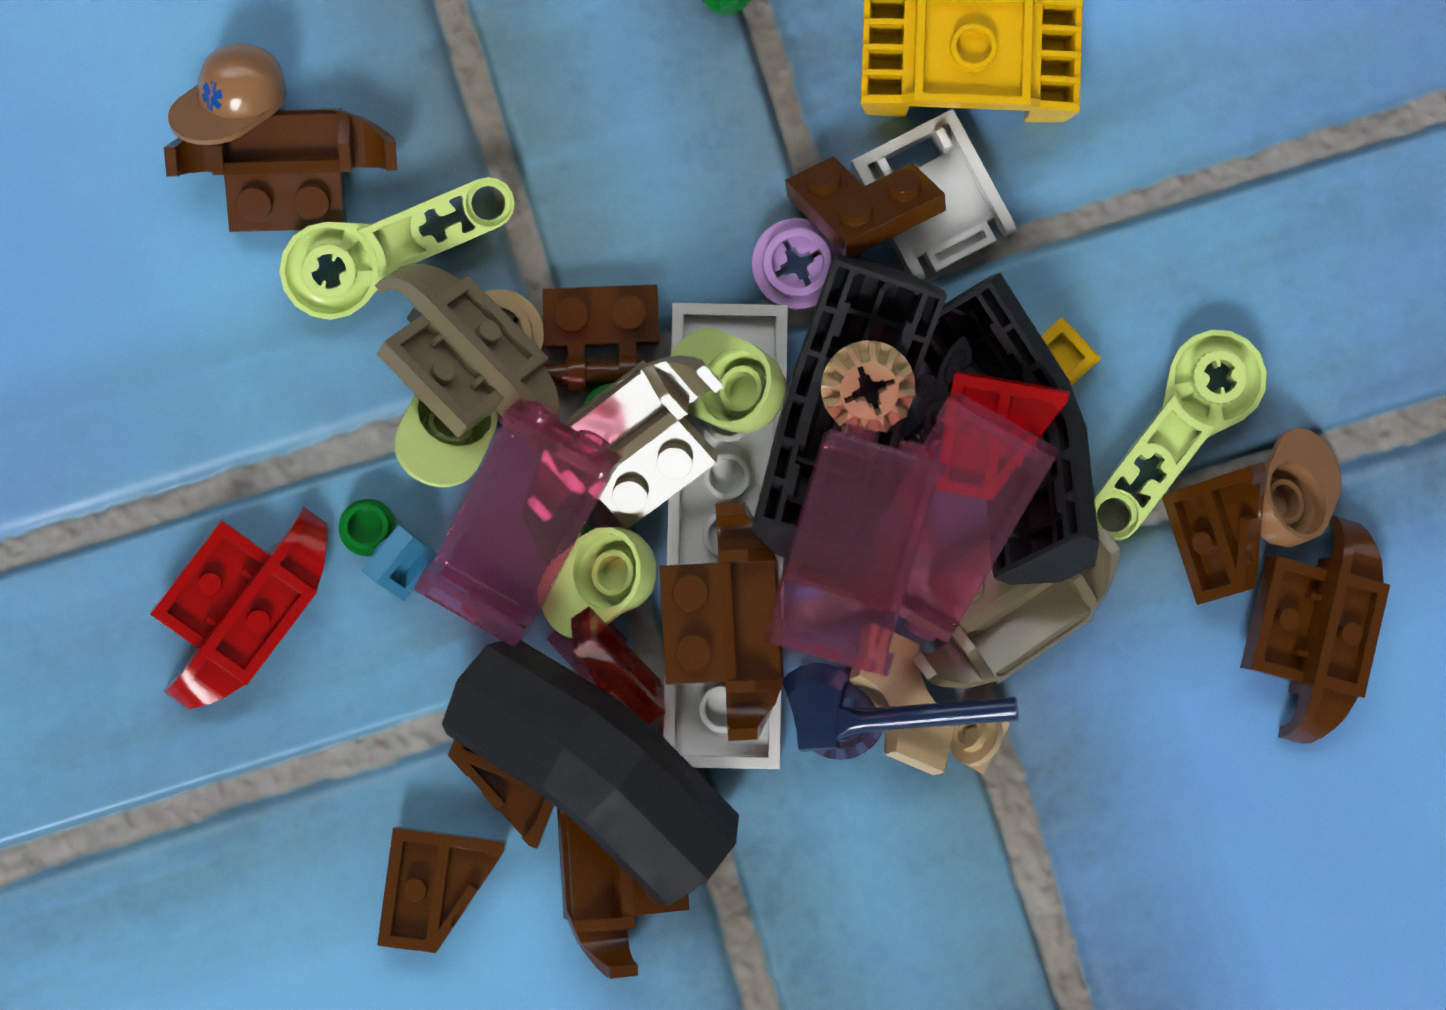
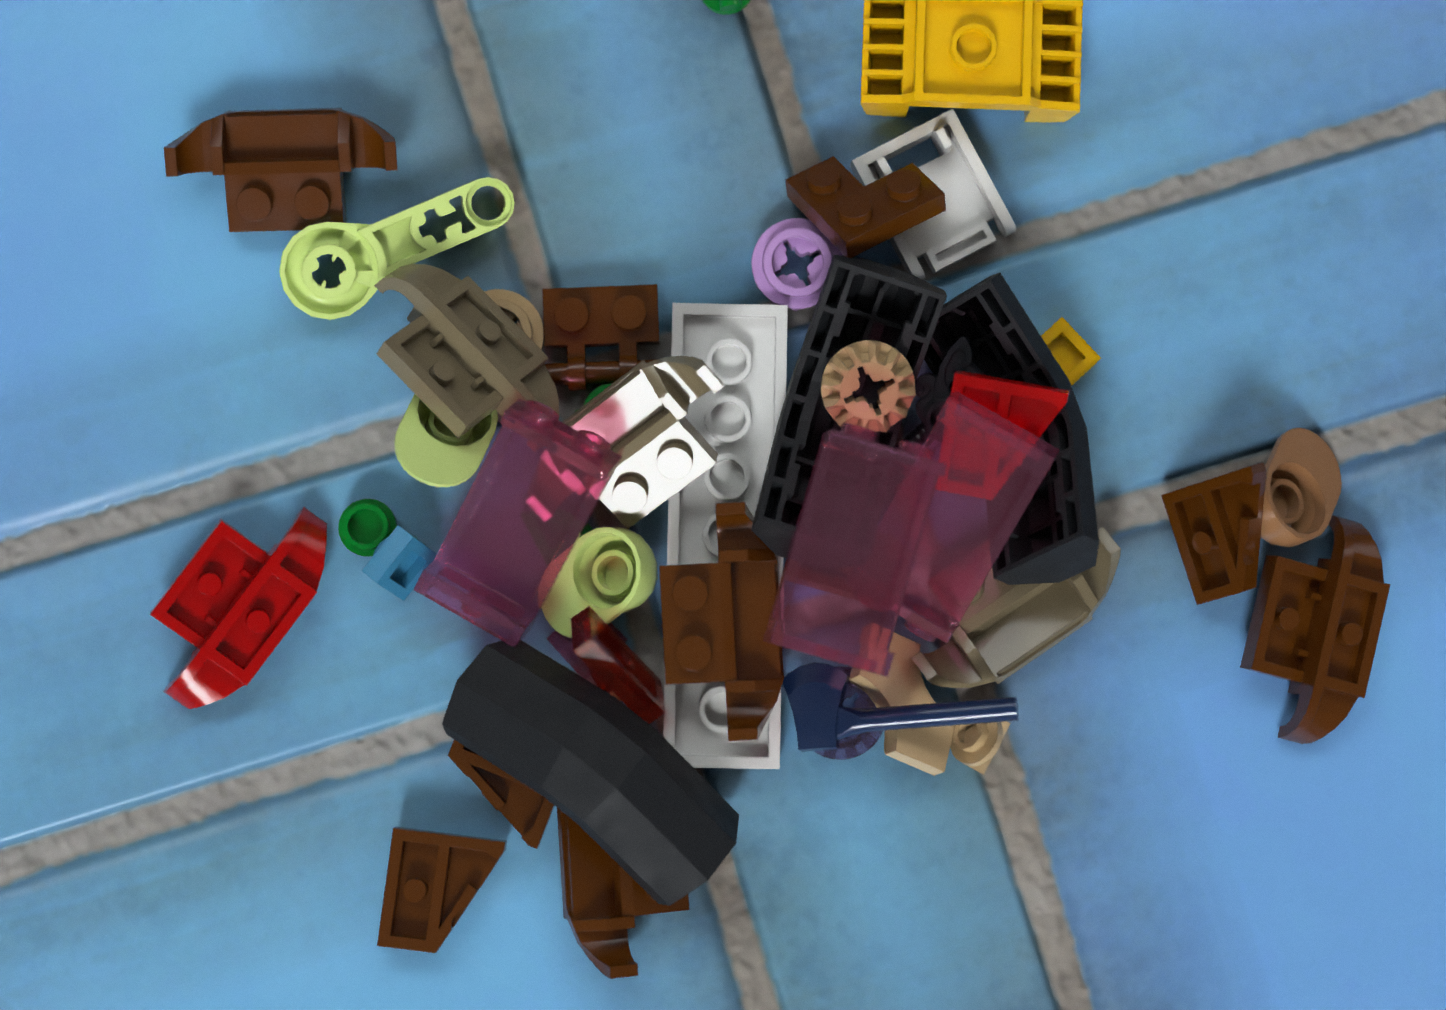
(233, 95): medium nougat cap -> none
(750, 377): yellowish green cap -> none
(1188, 417): yellowish green beam -> none

